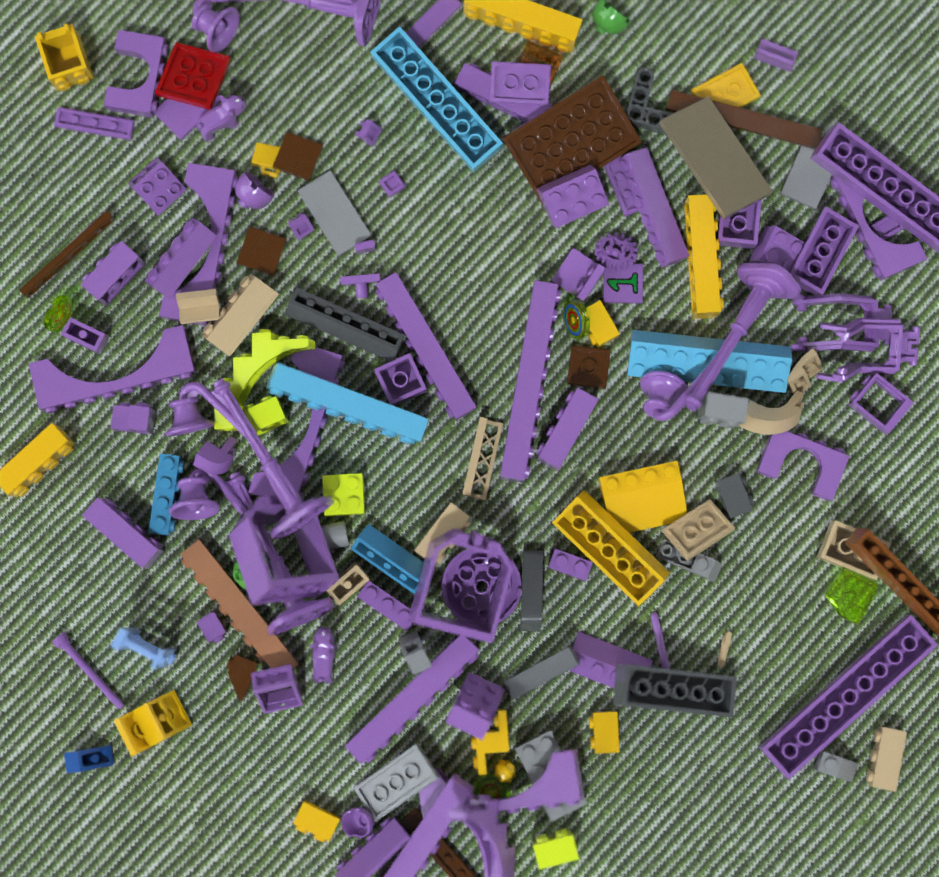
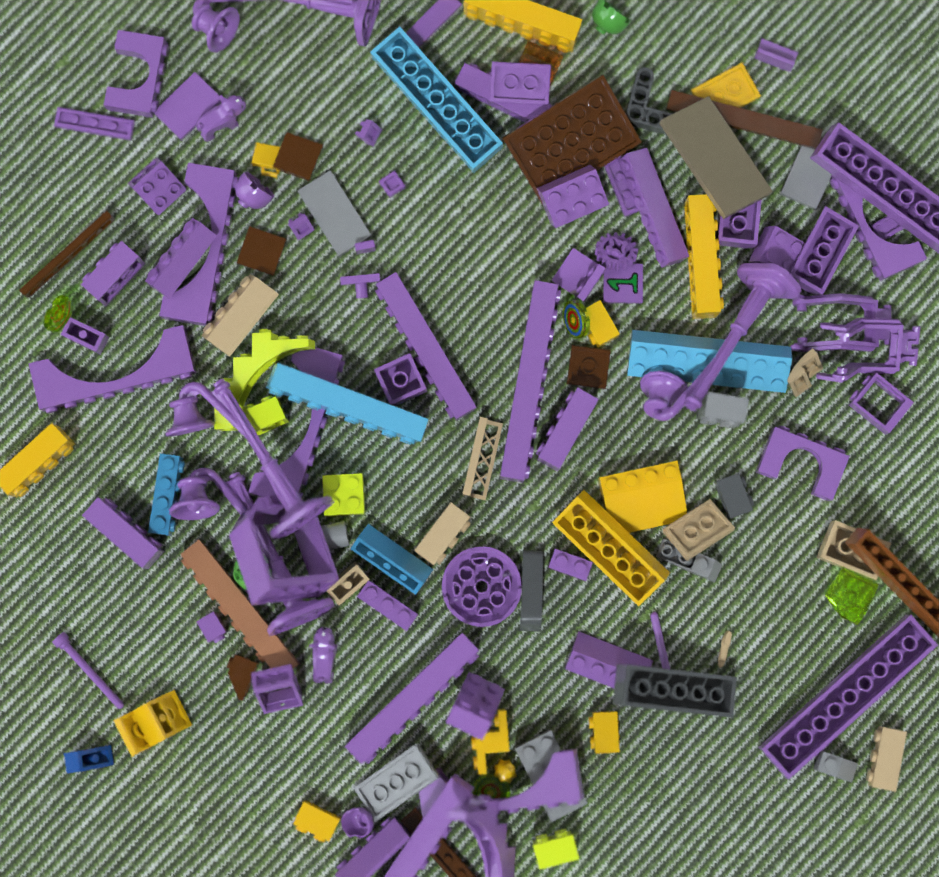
(64, 57): yellow container -> none
(130, 639): light blue fence -> none
(133, 418): medium lavender brick -> none
(193, 76): red plate -> none
(198, 306): tan panel -> none
(216, 460): medium lavender brick -> none
(344, 324): dark grey brick -> none
(414, 652): light grey slope -> none
(473, 541): medium lavender container -> none
(541, 672): dark grey tile -> none
(774, 420): tan arch -> none

